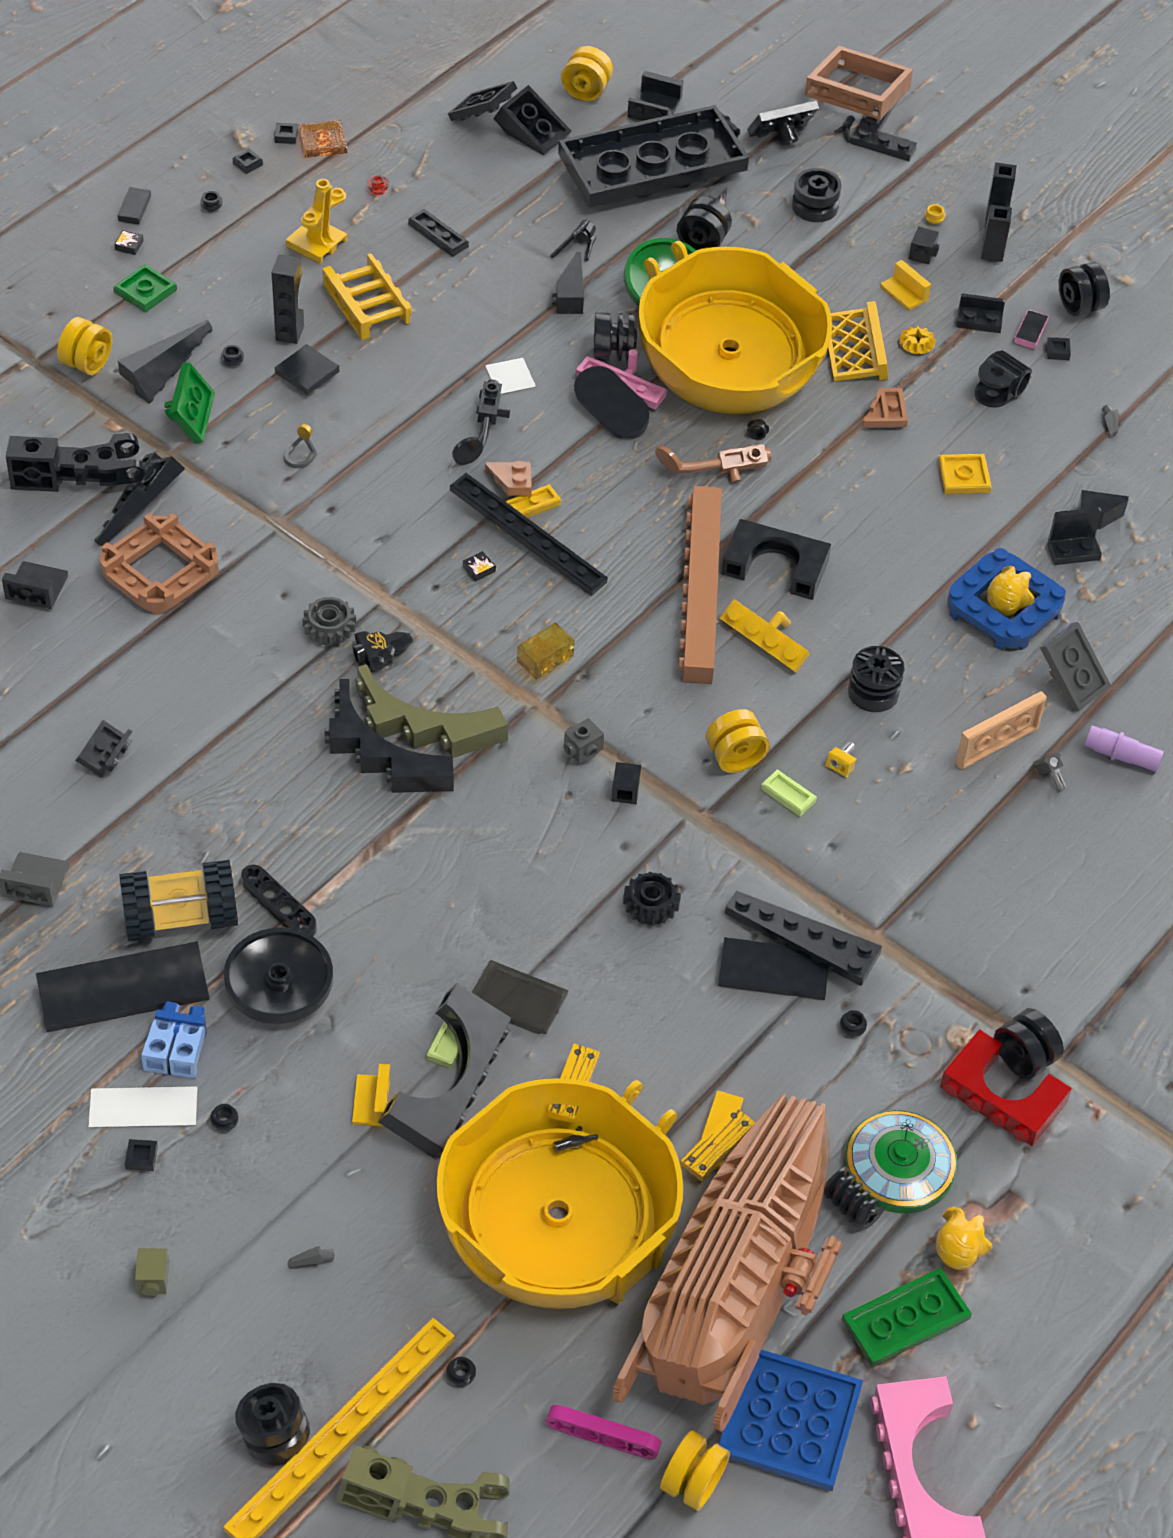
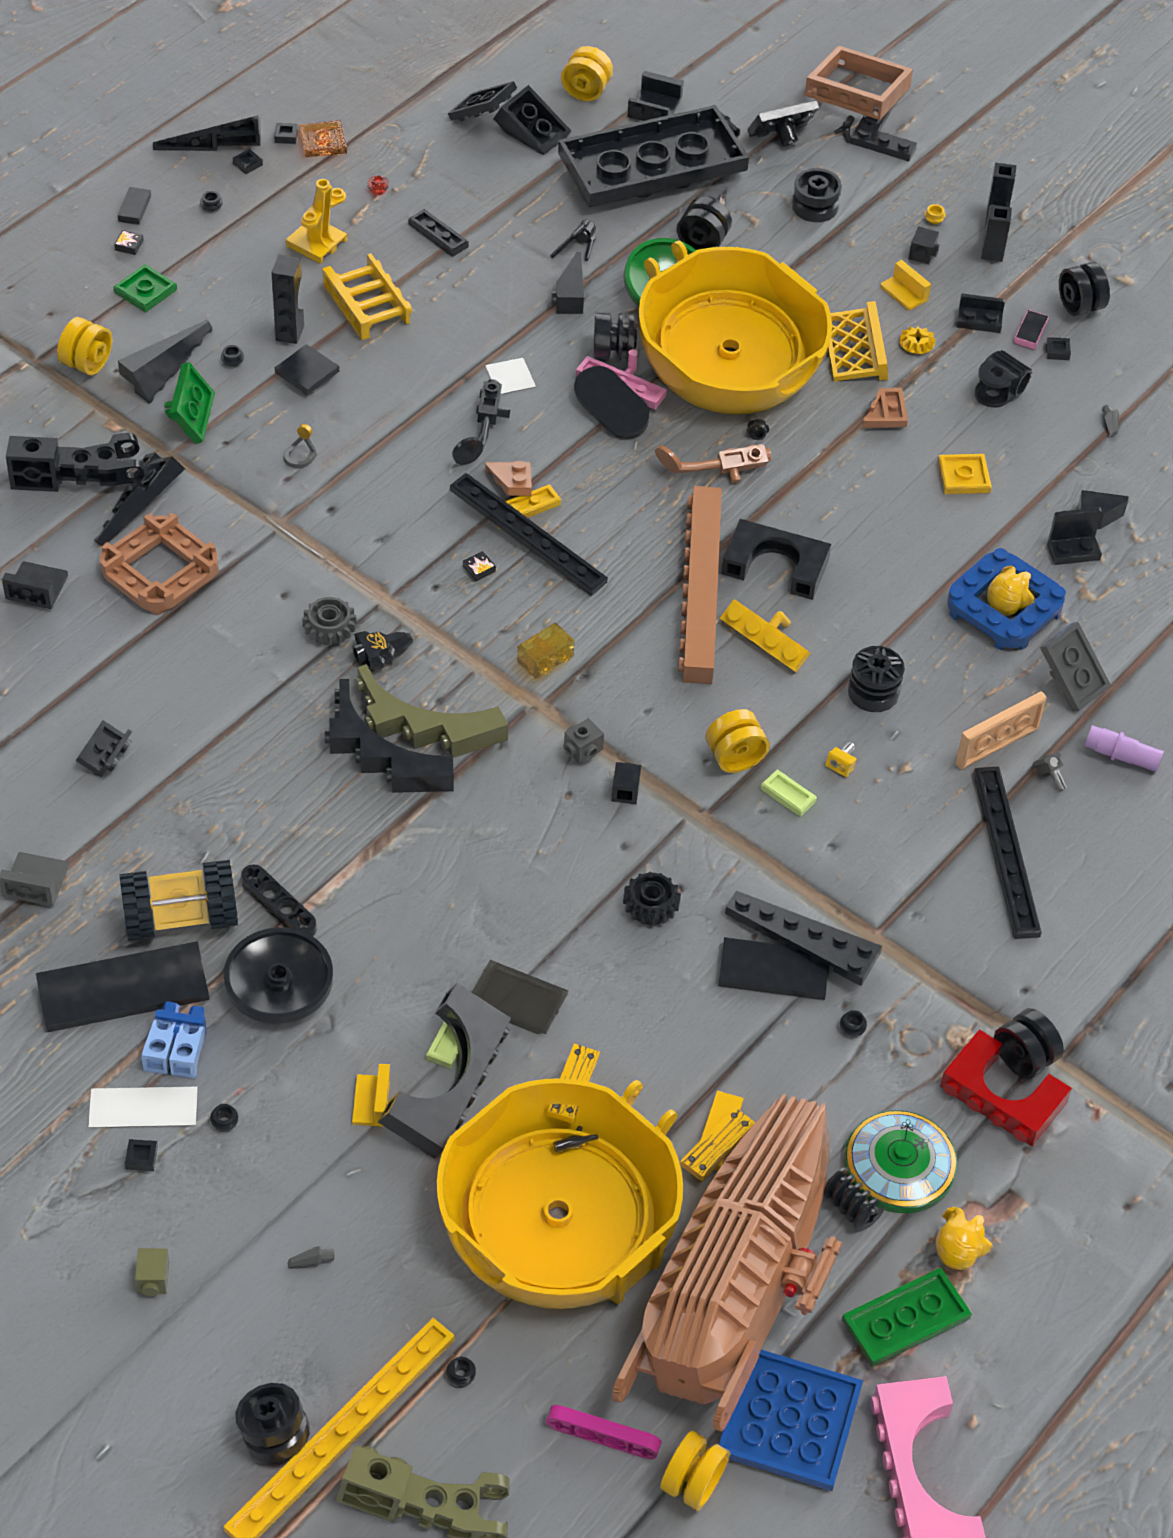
(236, 133): none -> black wedge
(1007, 853): none -> black tile

